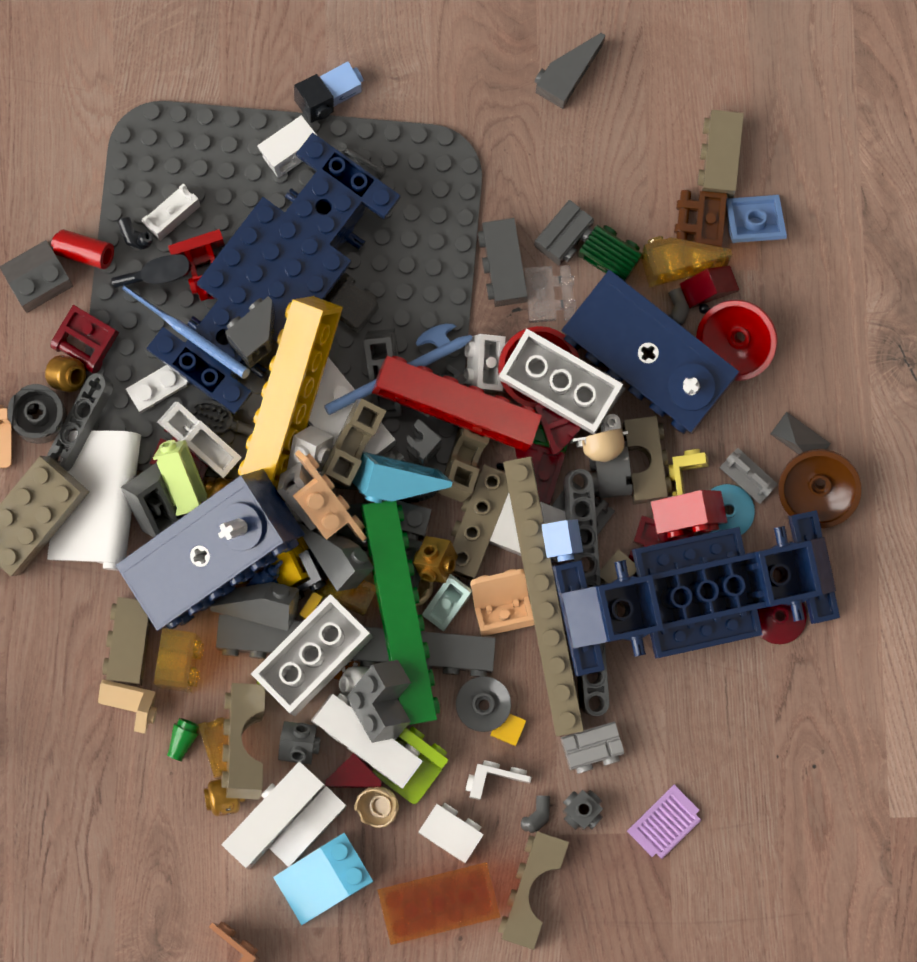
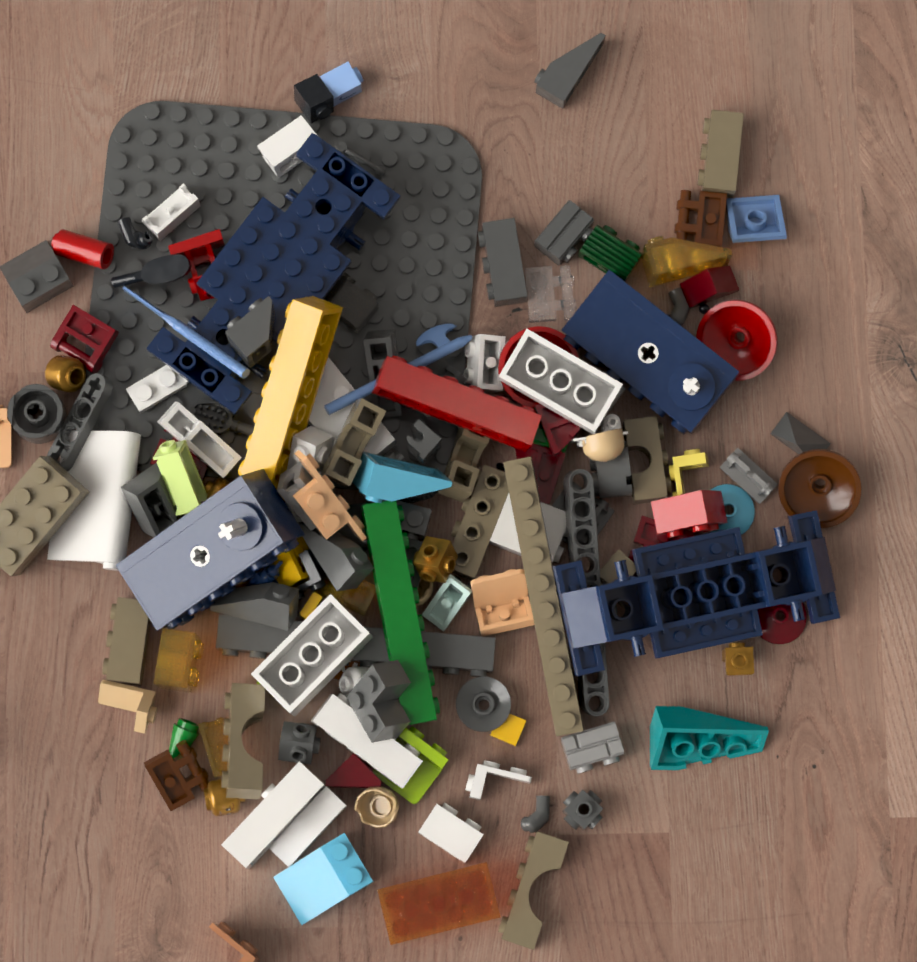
(170, 780): none -> reddish brown plate
(562, 539): light blue brick -> none
(665, 823): lavender window -> none
(692, 736): none -> teal wedge
(738, 659): none -> pearl gold bracket

